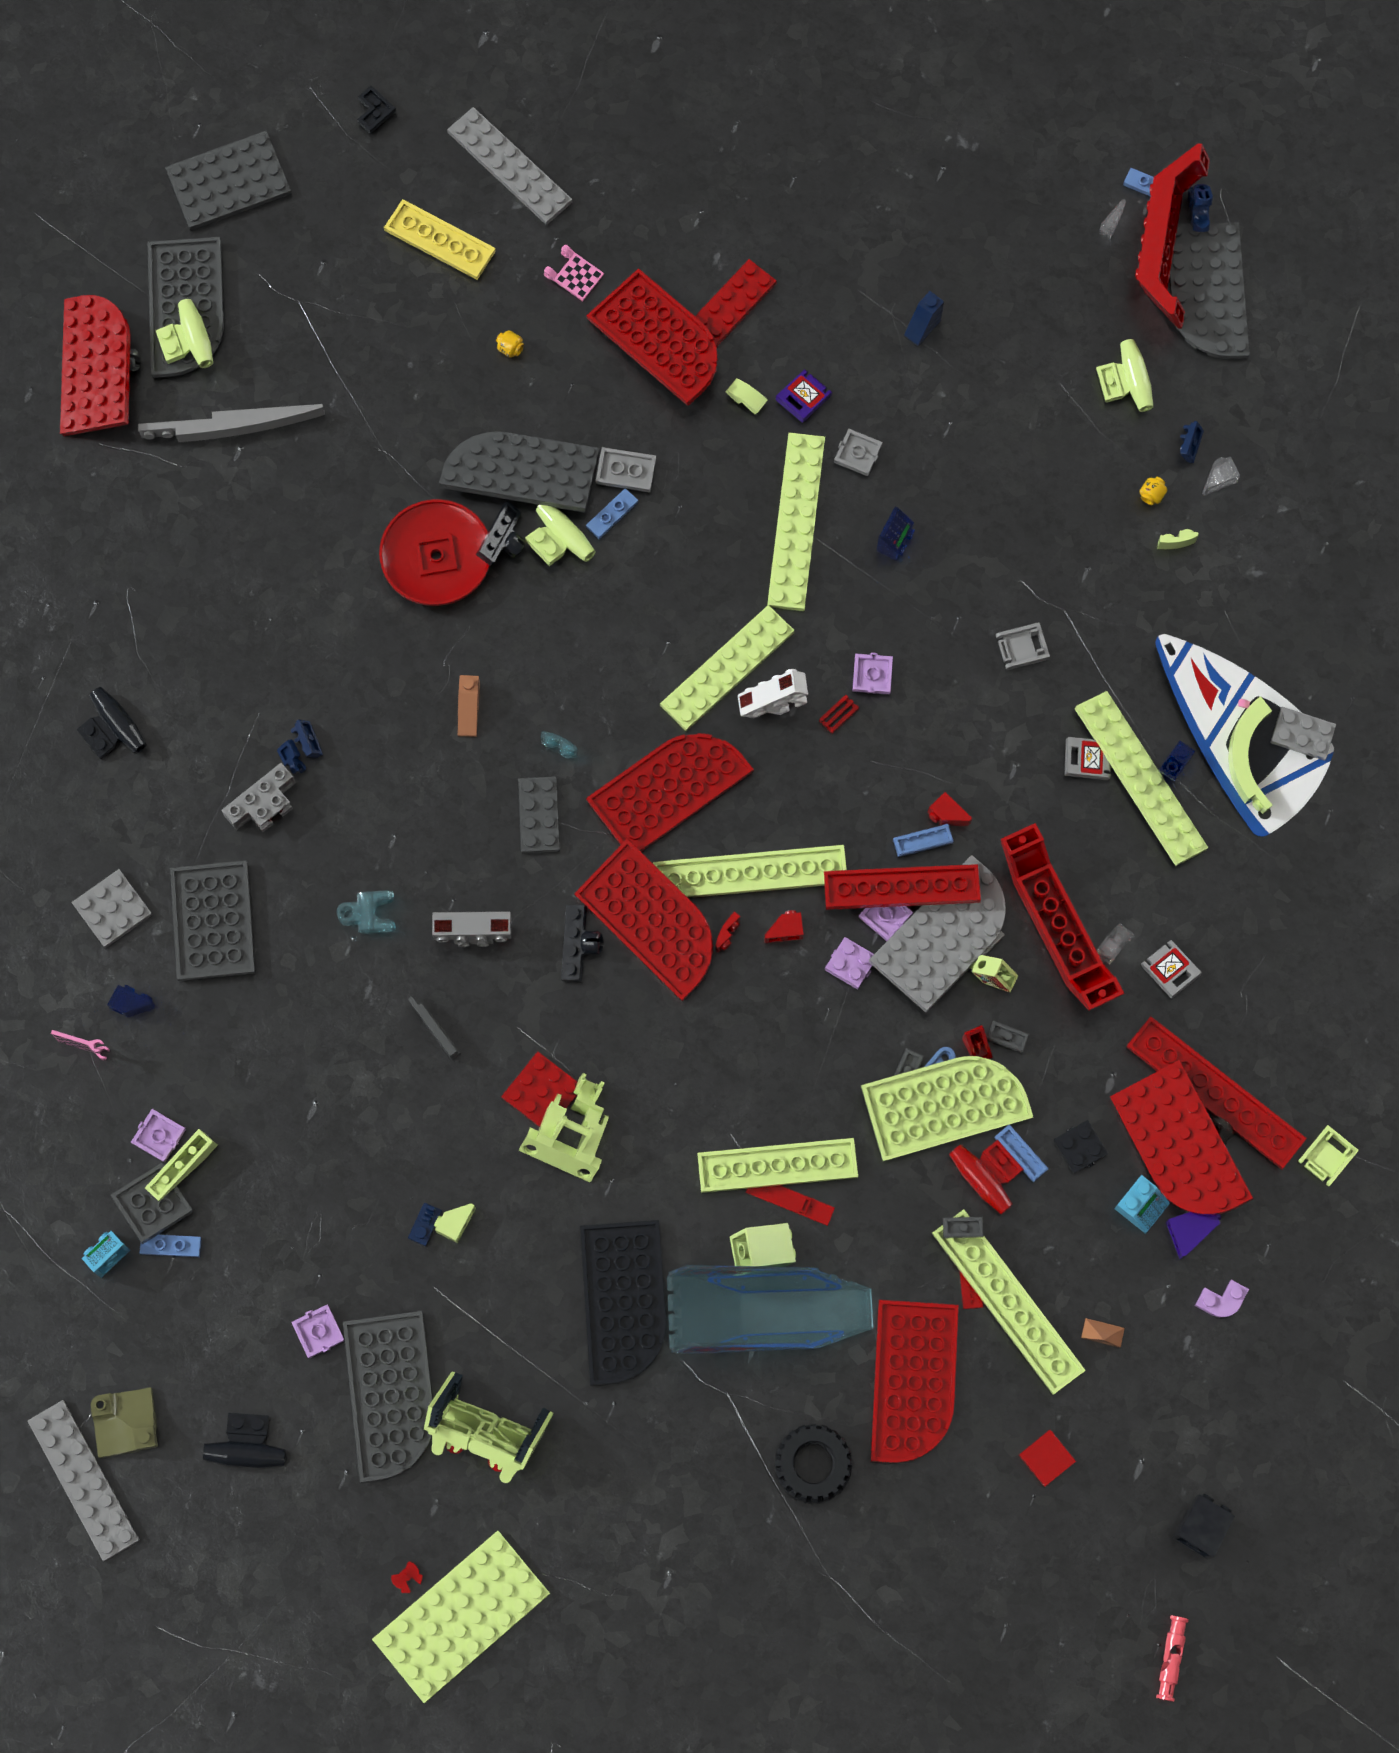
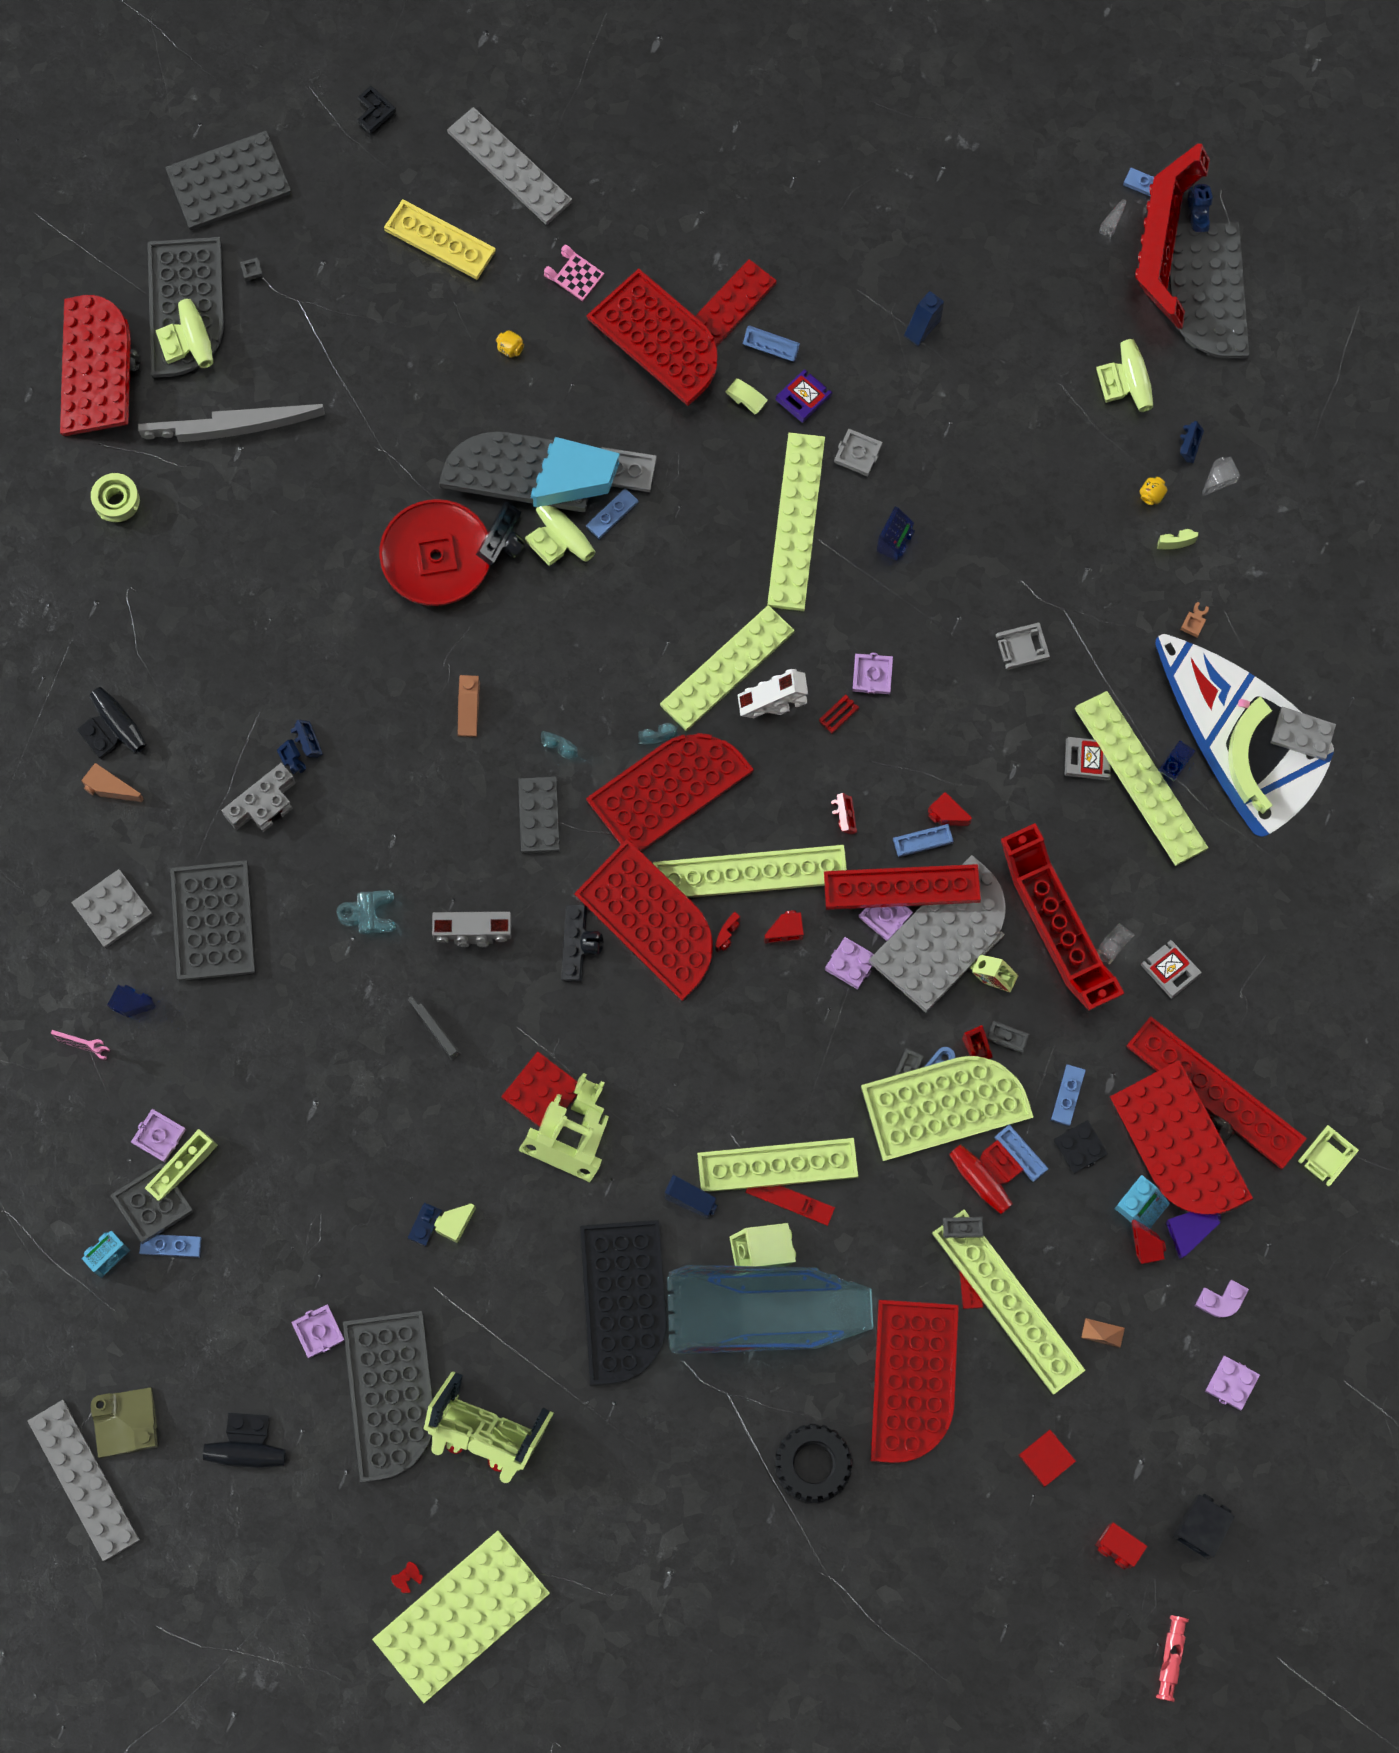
(107, 785): none -> nougat slope
(111, 485): none -> yellowish green piece
(251, 269): none -> dark grey plate
(574, 473): none -> medium azure slope
(665, 732): none -> clear light blue slope
(690, 1197): none -> dark blue slope
(771, 343): none -> medium blue plate
(846, 813): none -> red plate
(1068, 1095): none -> medium blue plate
(1120, 1546): none -> red brick
(1147, 1243): none -> red slope
(1194, 622): none -> nougat plate
(1232, 1383): none -> lavender plate

